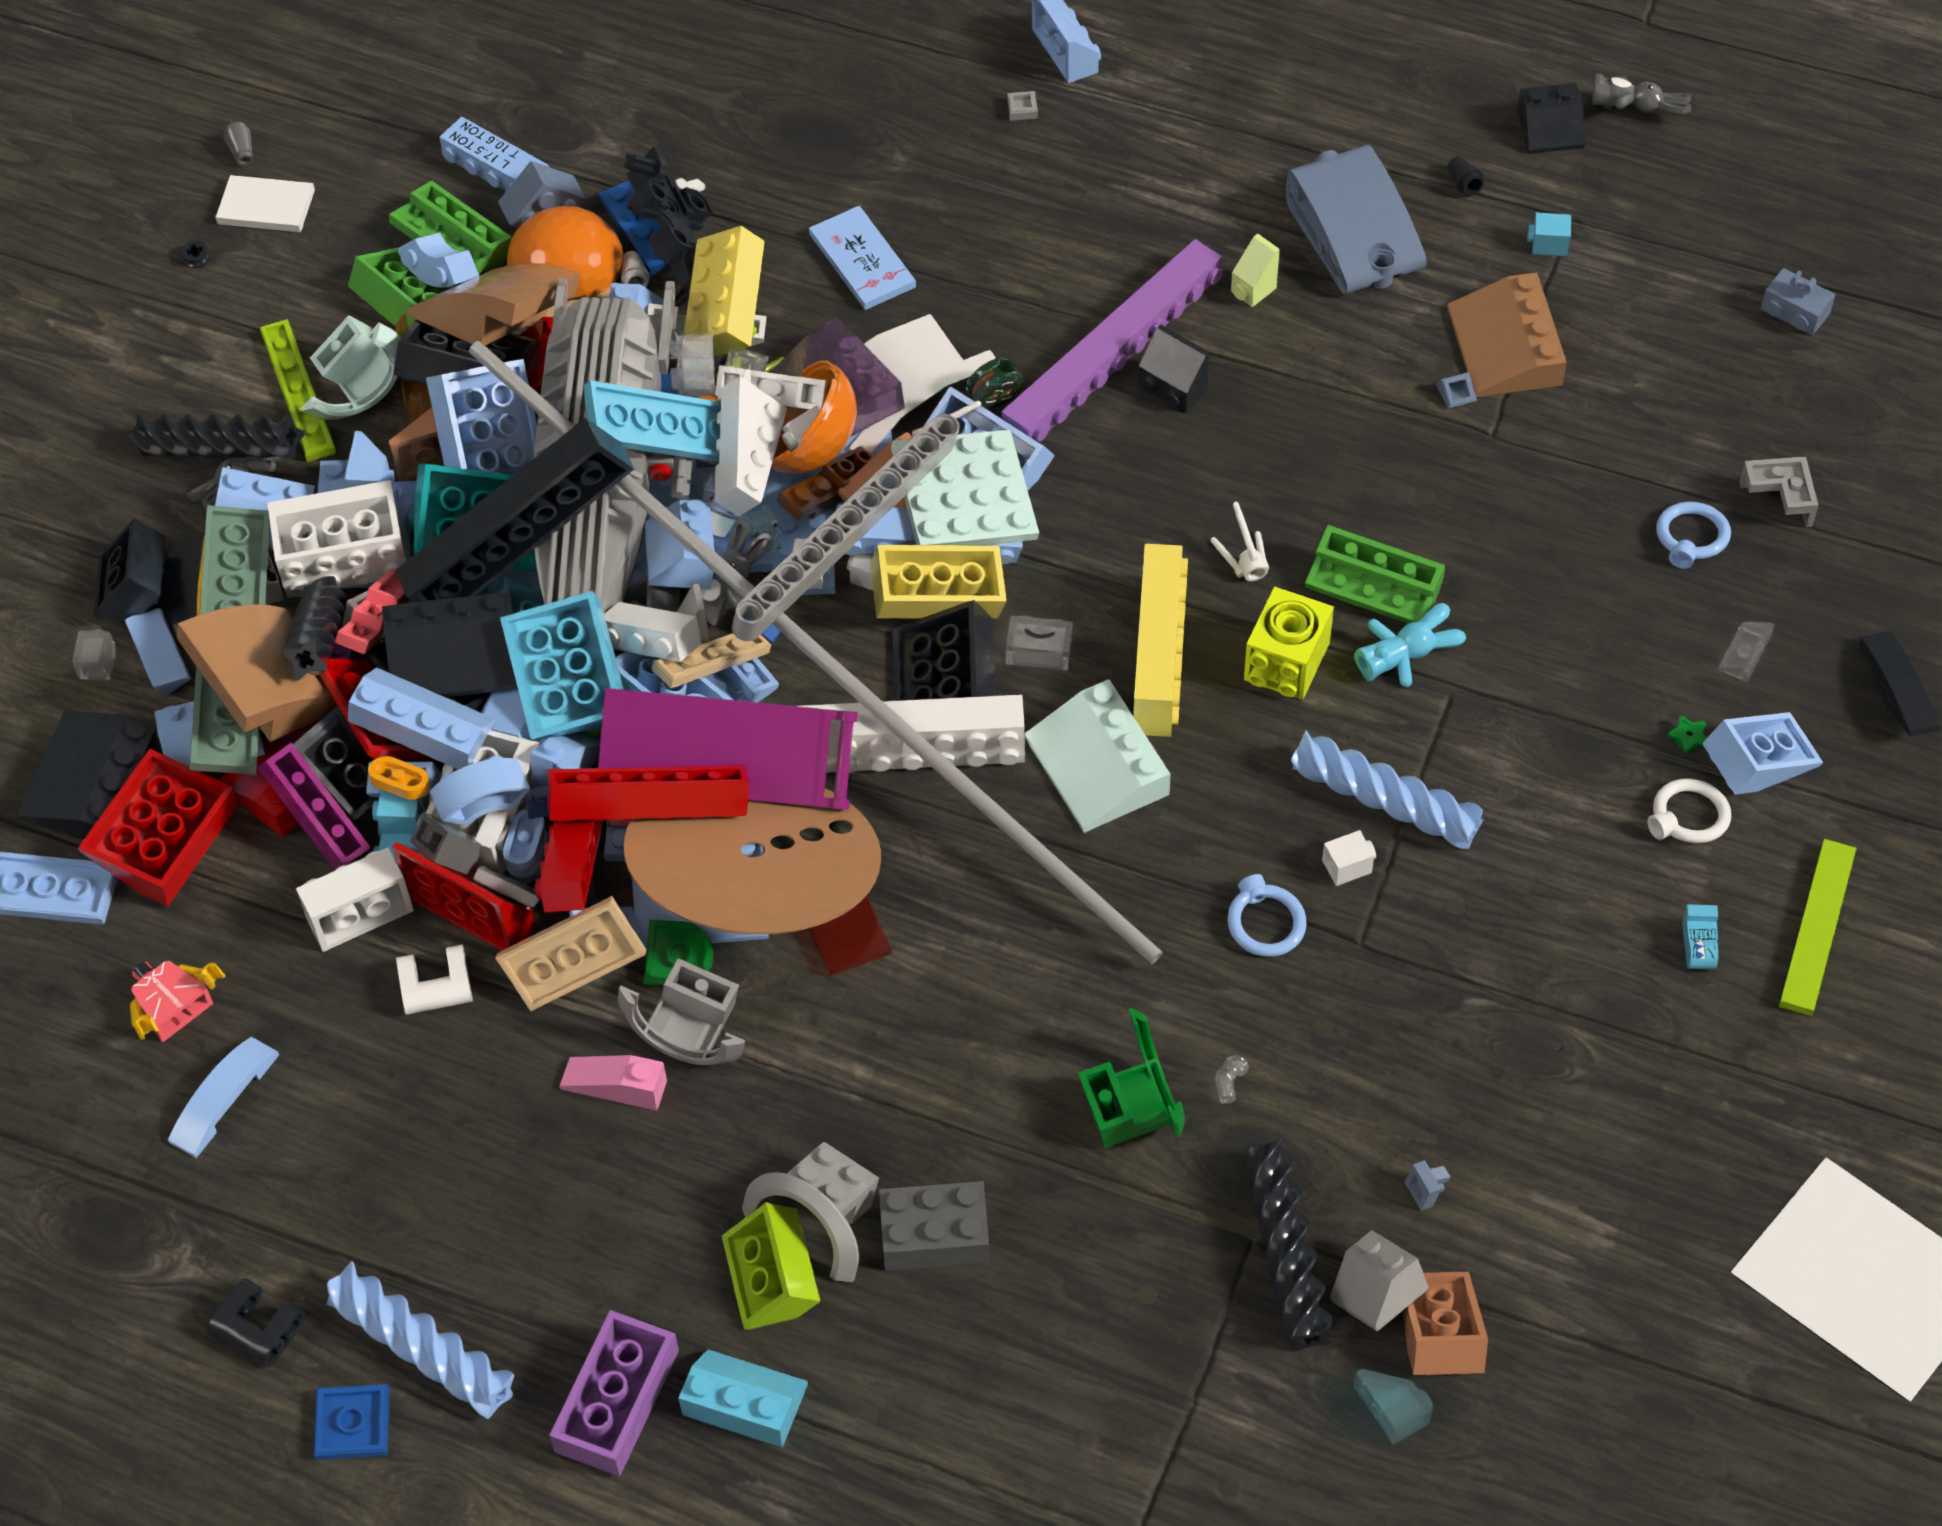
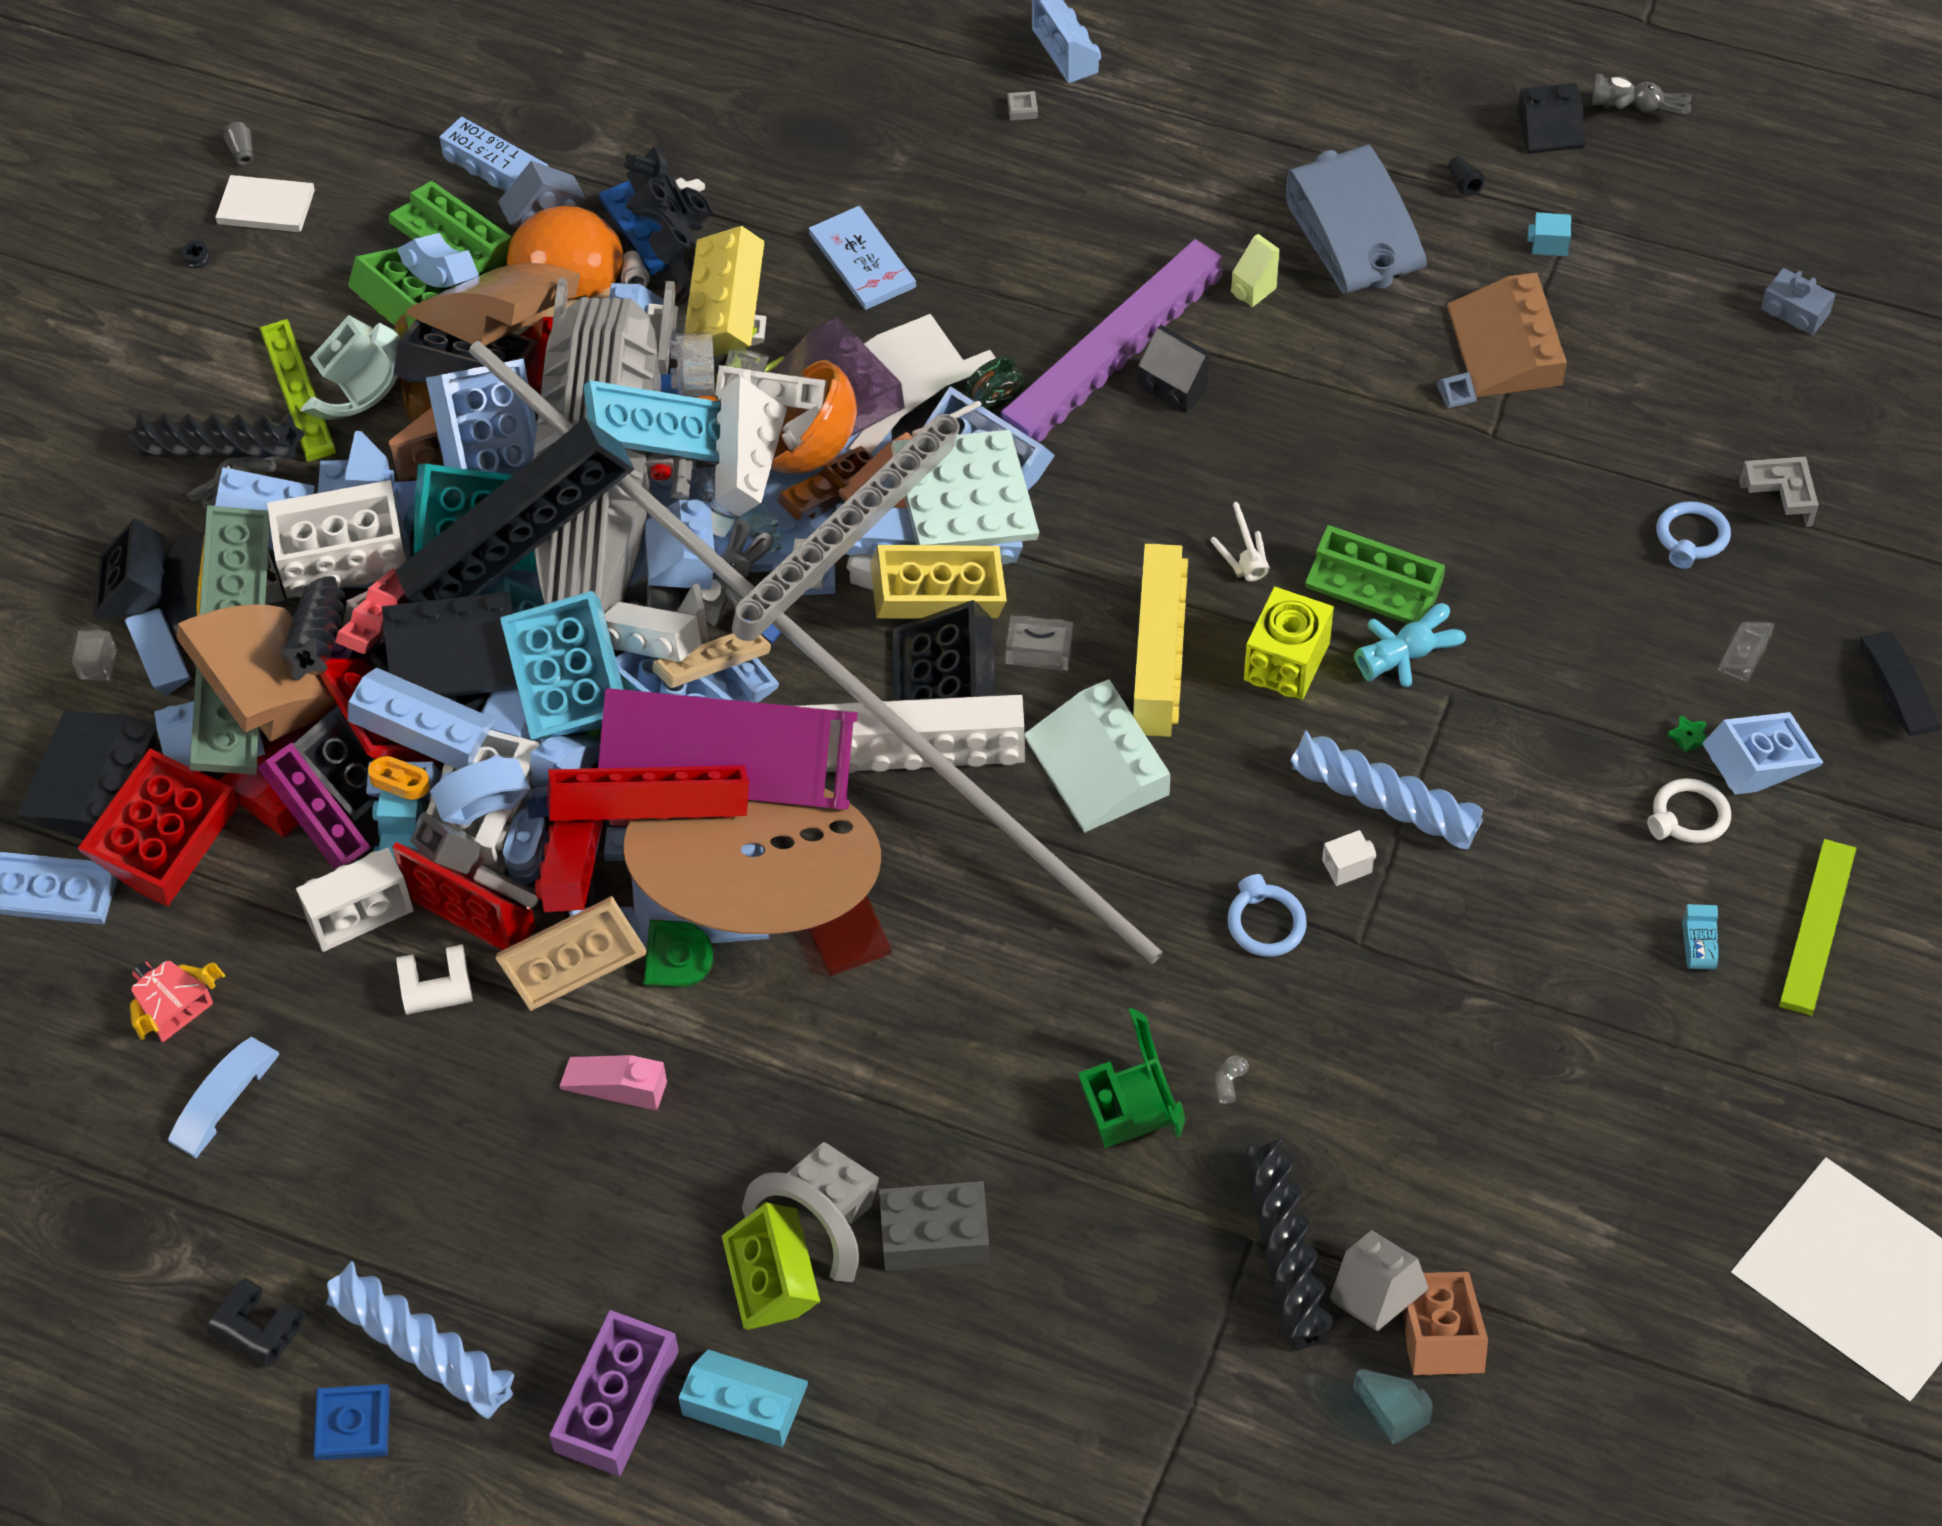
(688, 1016): light grey piece -> none
(1426, 1183): sand blue tile -> none

